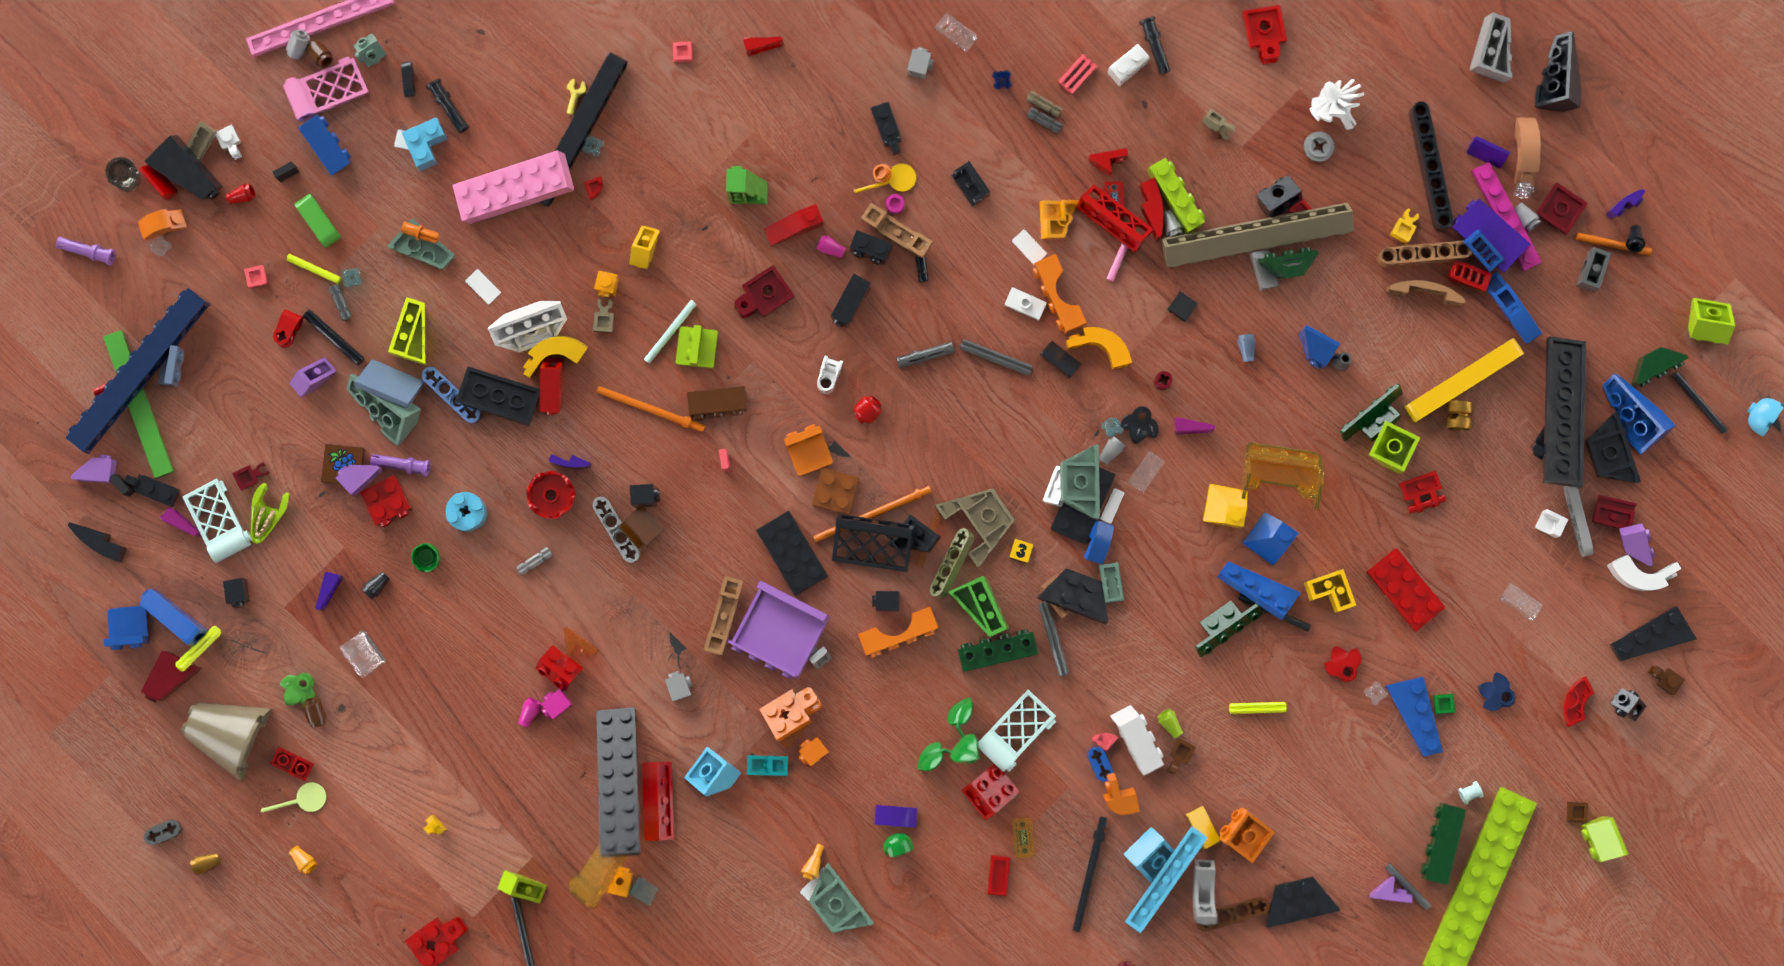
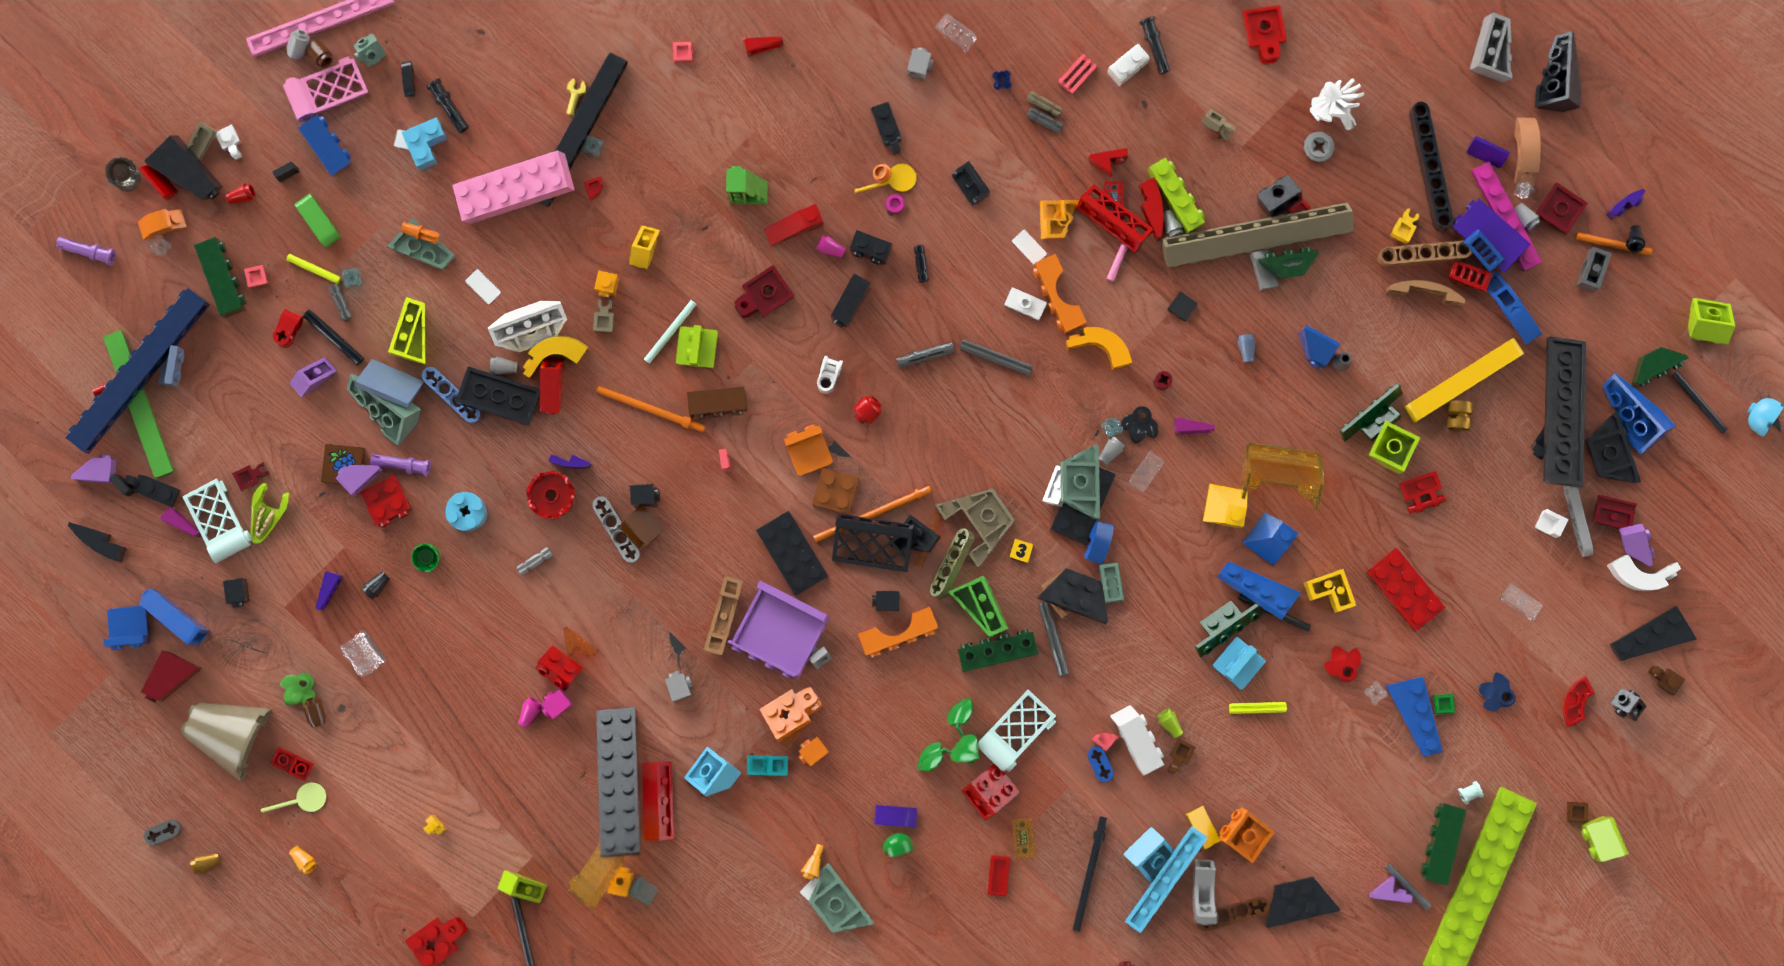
(195, 651): neon yellow axle -> none
(220, 277): none -> dark green brick
(502, 366): none -> light grey cone
(896, 231): medium nougat slope -> none
(1060, 359): black slope -> none
(1112, 505): white sticker -> none
(1120, 801): orange brick -> none
(1239, 663): none -> medium azure bracket

